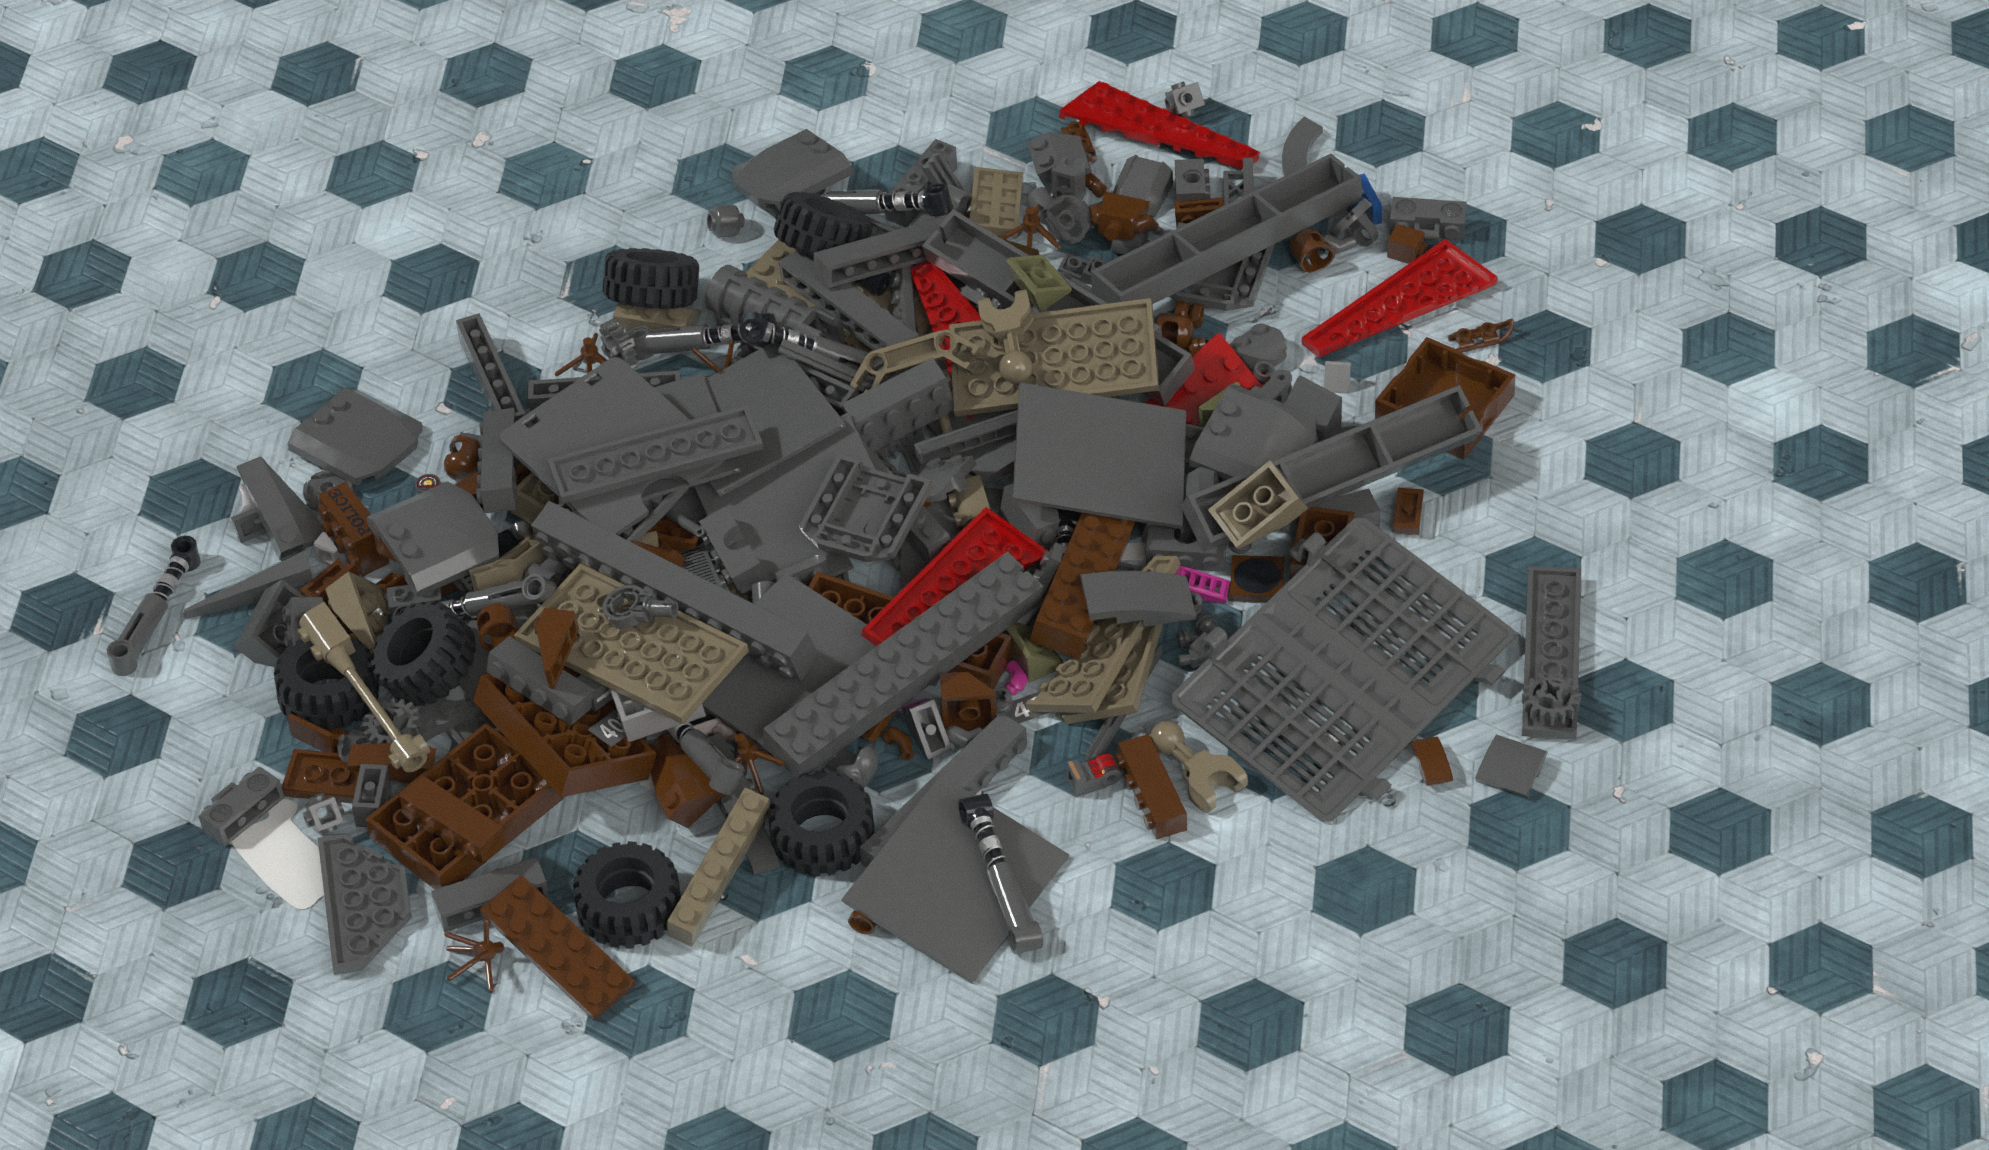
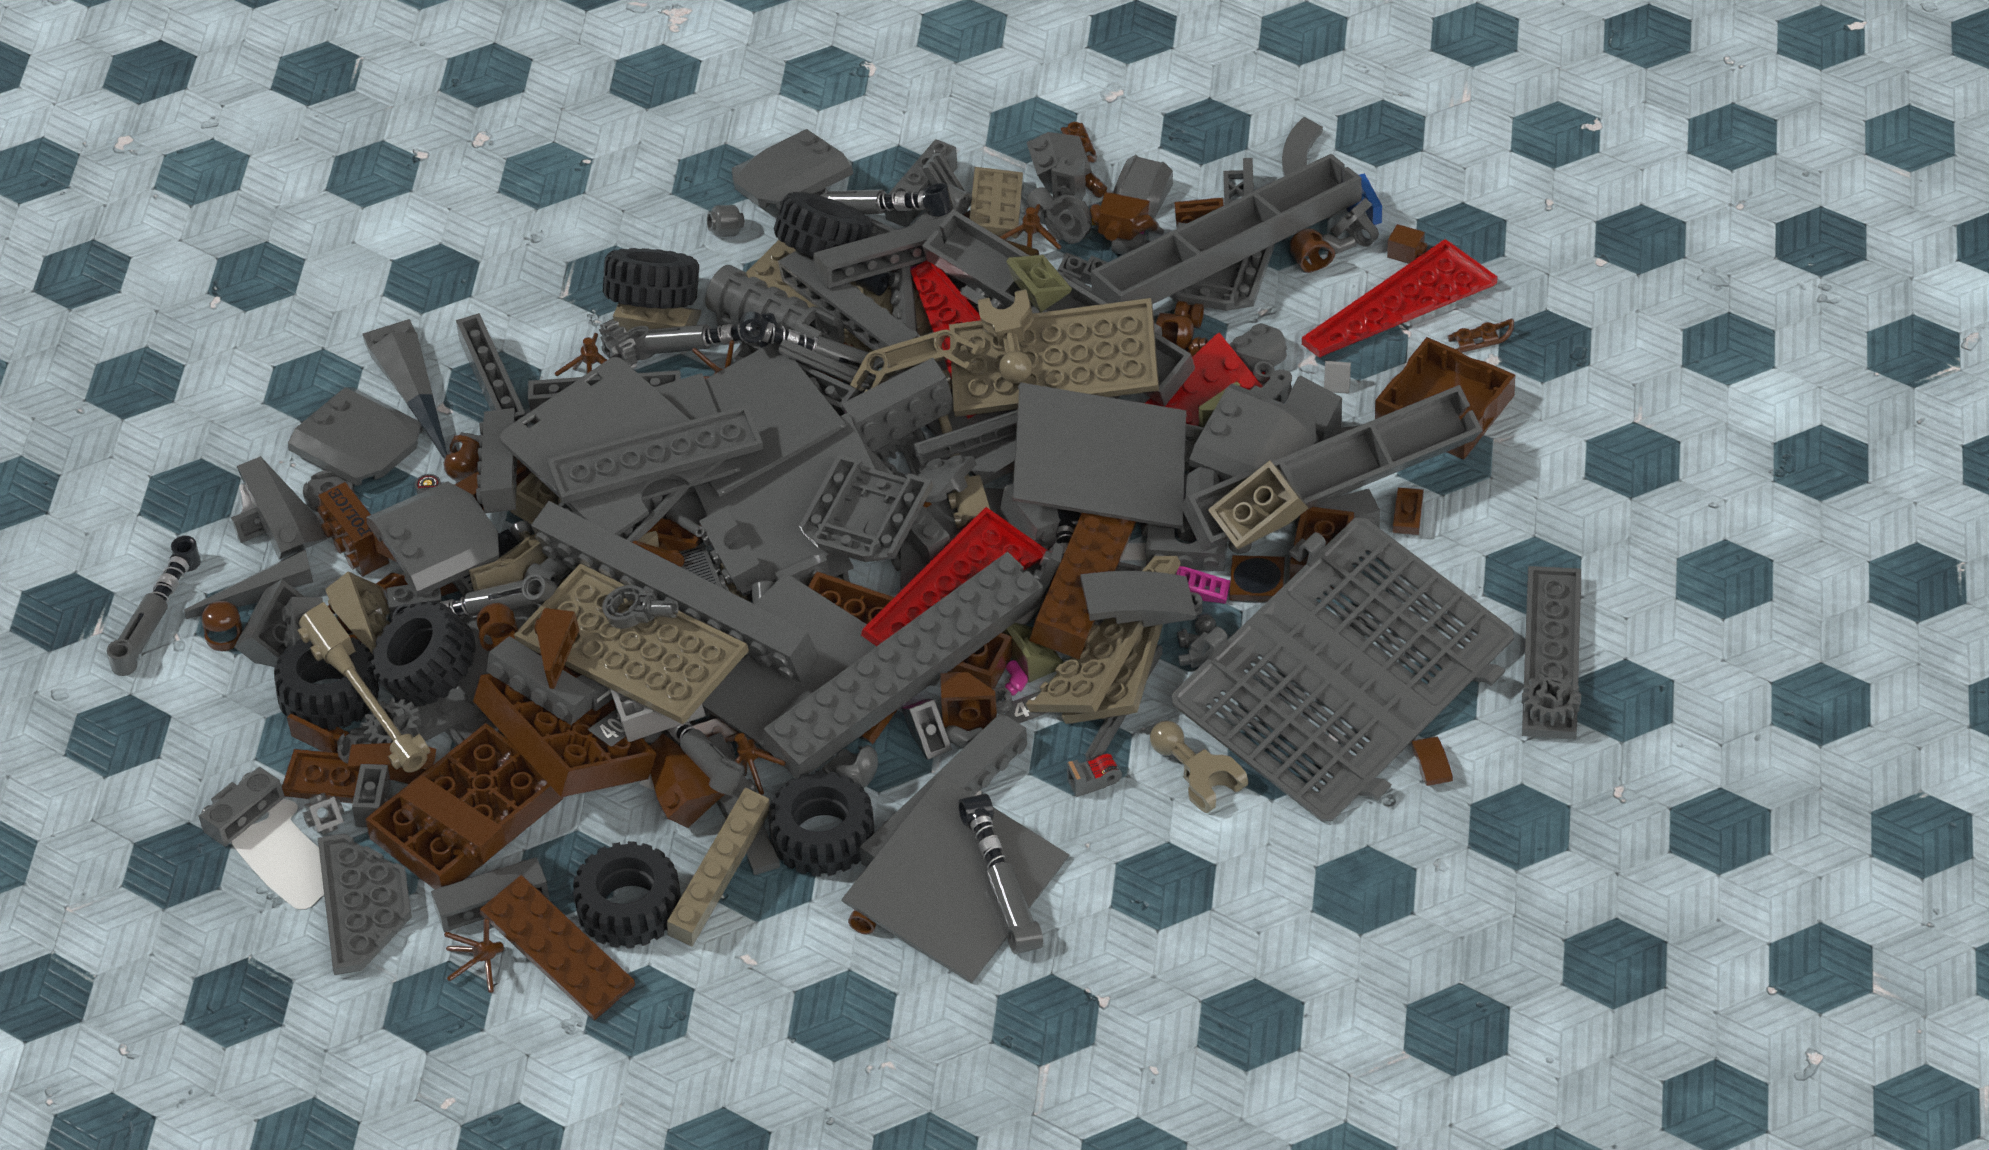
(220, 617): none -> reddish brown helmet
(317, 585): reddish brown bracket -> none
(325, 549): light grey slope -> none
(401, 360): none -> dark grey plate
(895, 735): reddish brown arm -> none
(1151, 124): red wing -> none
(1152, 786): reddish brown brick -> none
(1184, 98): dark grey brick -> none
(1191, 180): dark grey brick -> none
(1435, 217): dark grey piece -> none
(1511, 766): dark grey slope -> none

